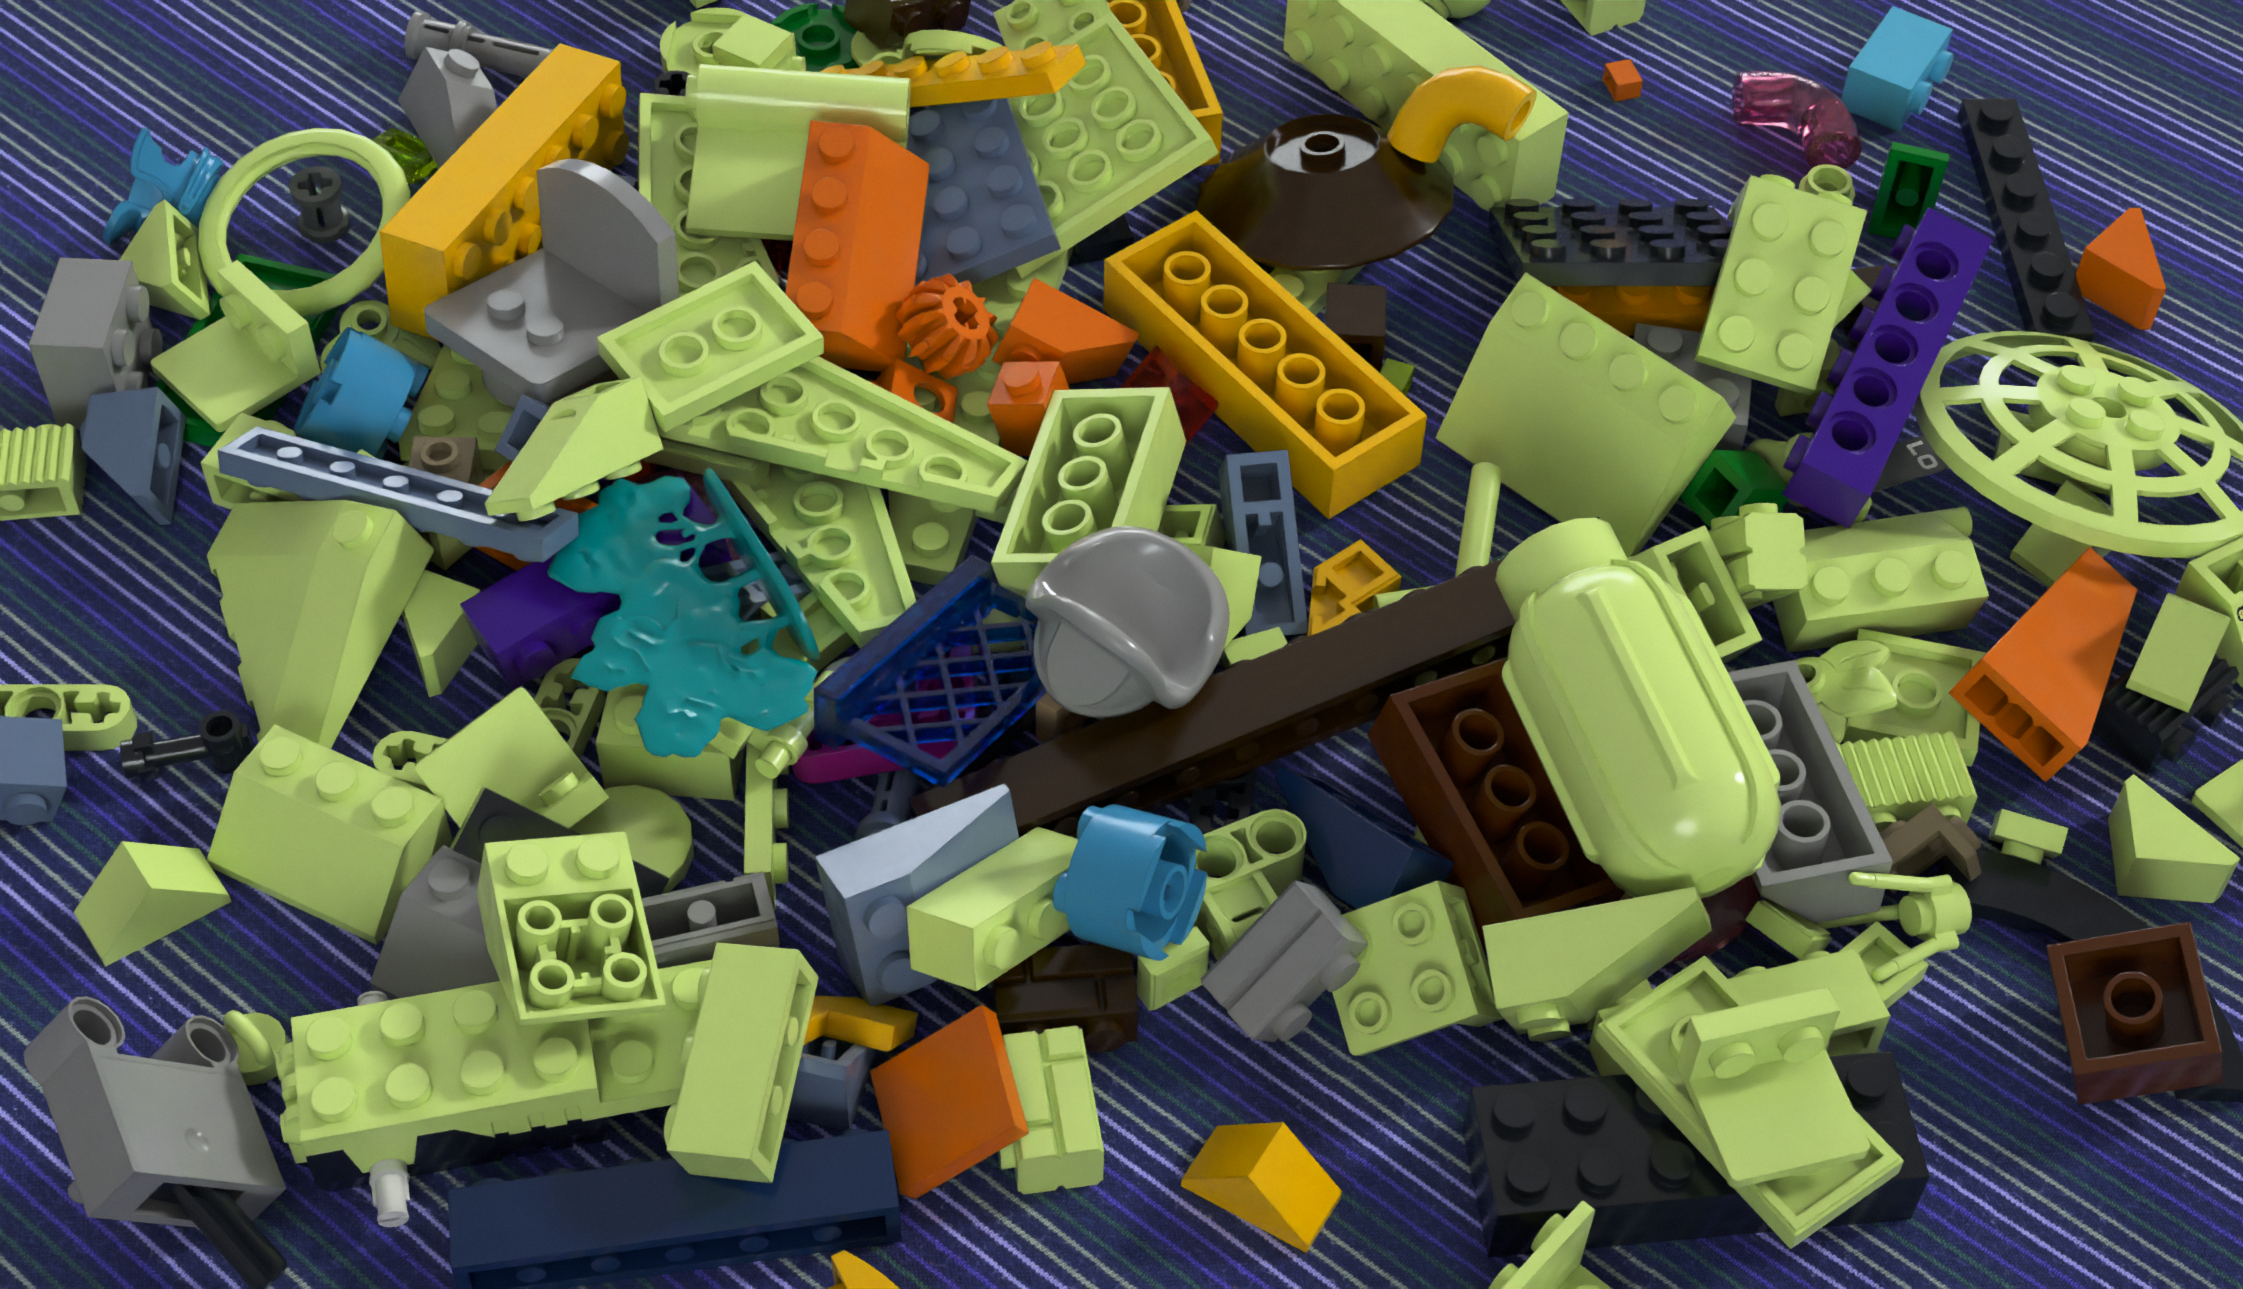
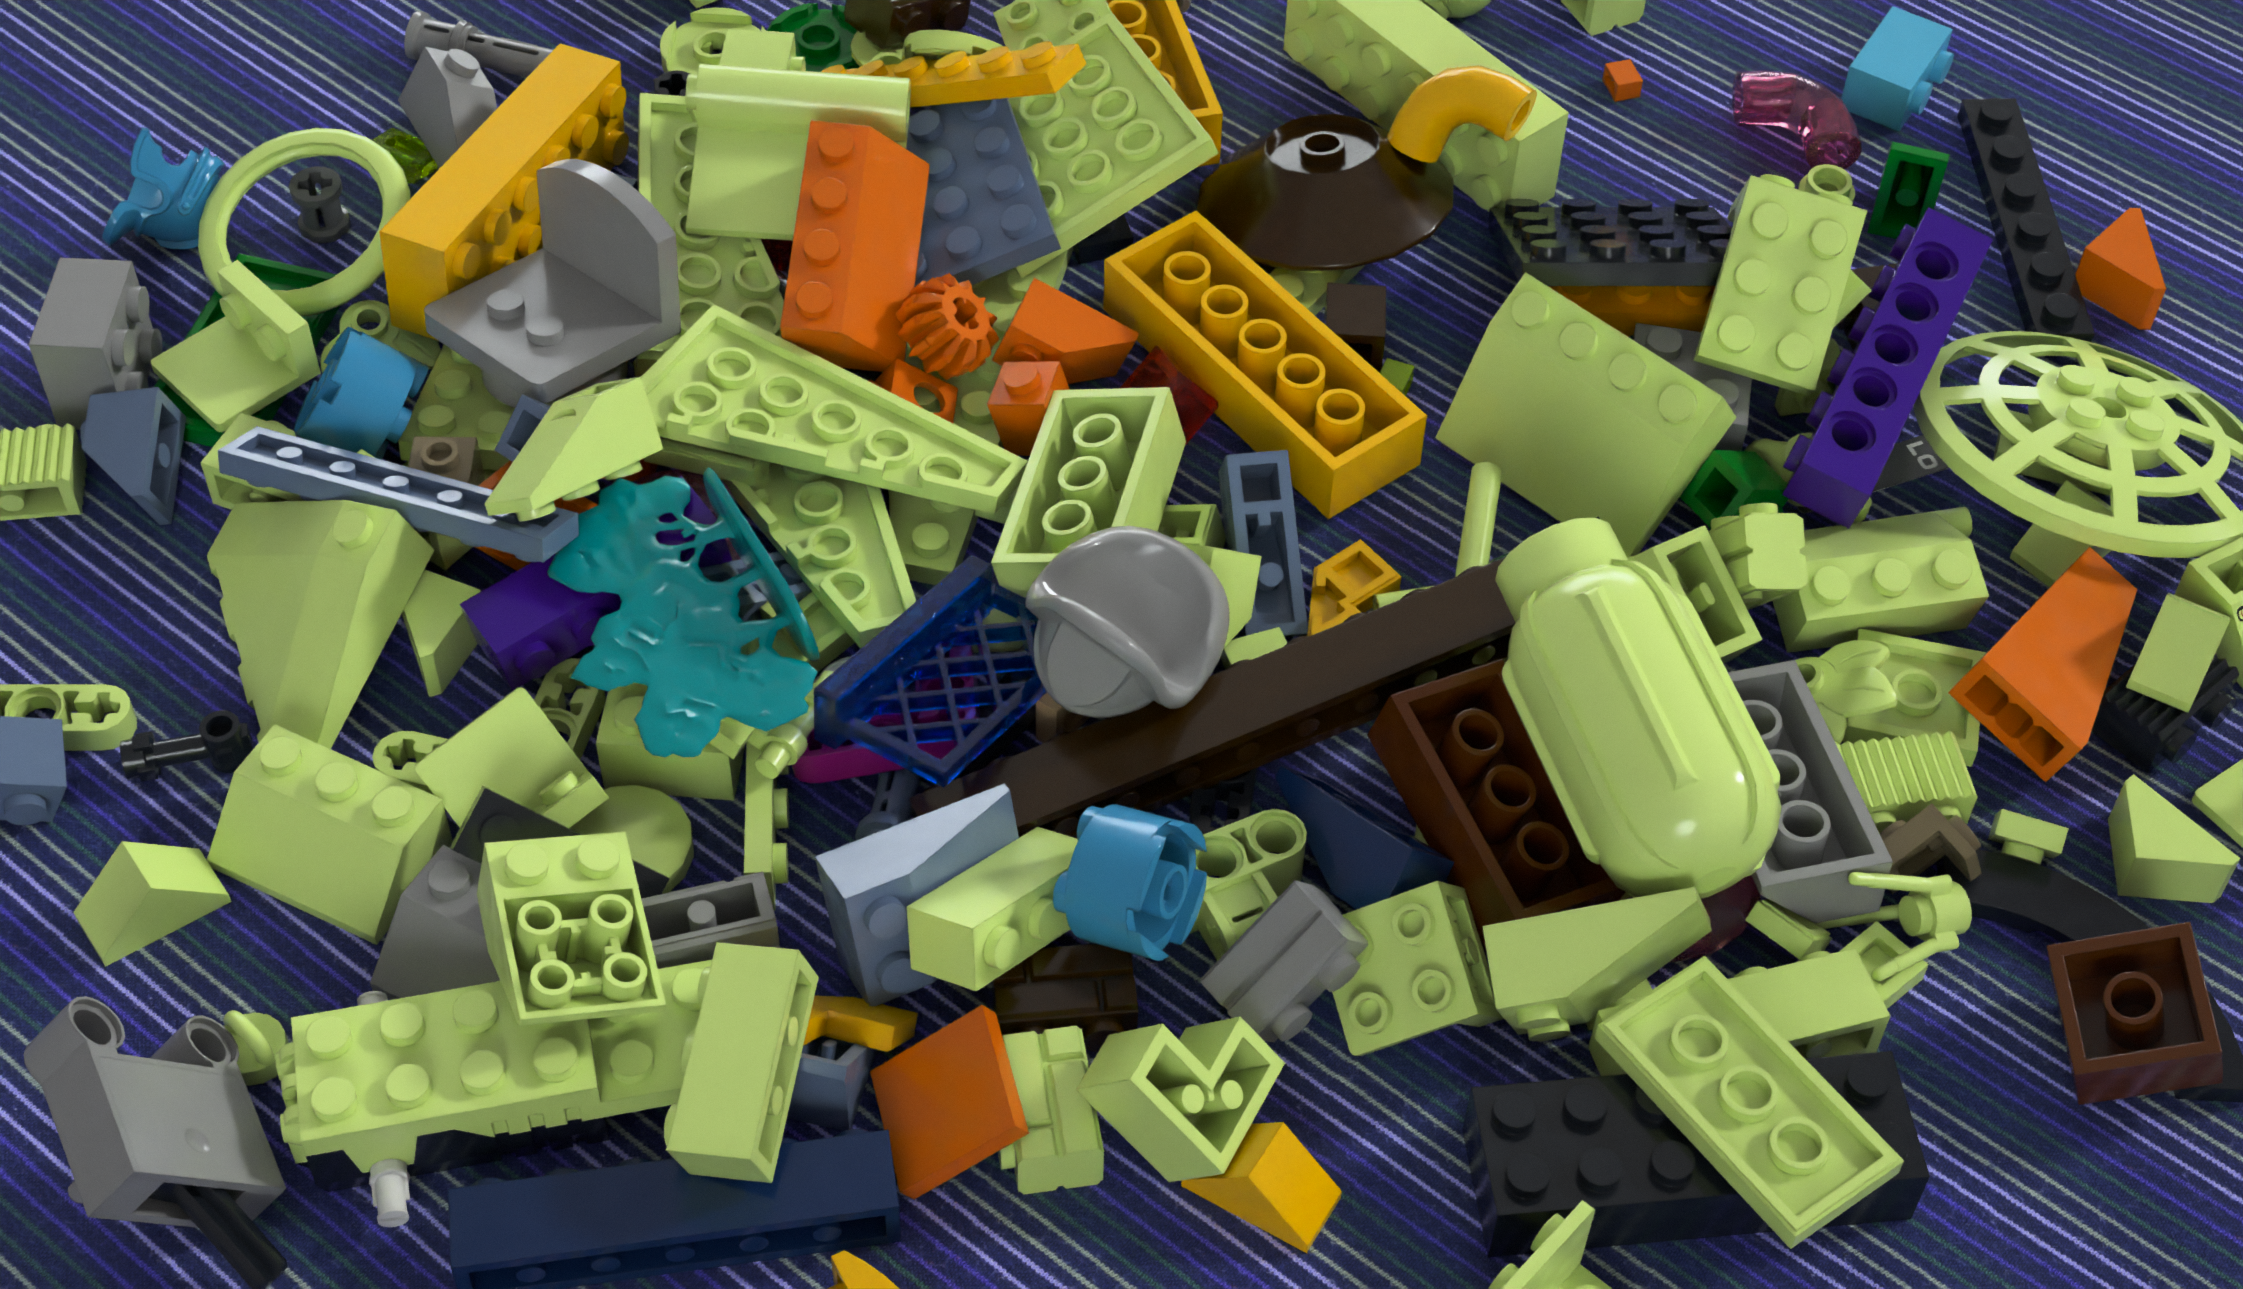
(169, 262): yellowish green slope -> none
(711, 345): yellowish green plate -> none
(752, 44): yellowish green tile -> none
(1176, 975): yellowish green tile -> none
(1183, 1098): none -> yellowish green brick
(1771, 1088): yellowish green bracket -> none

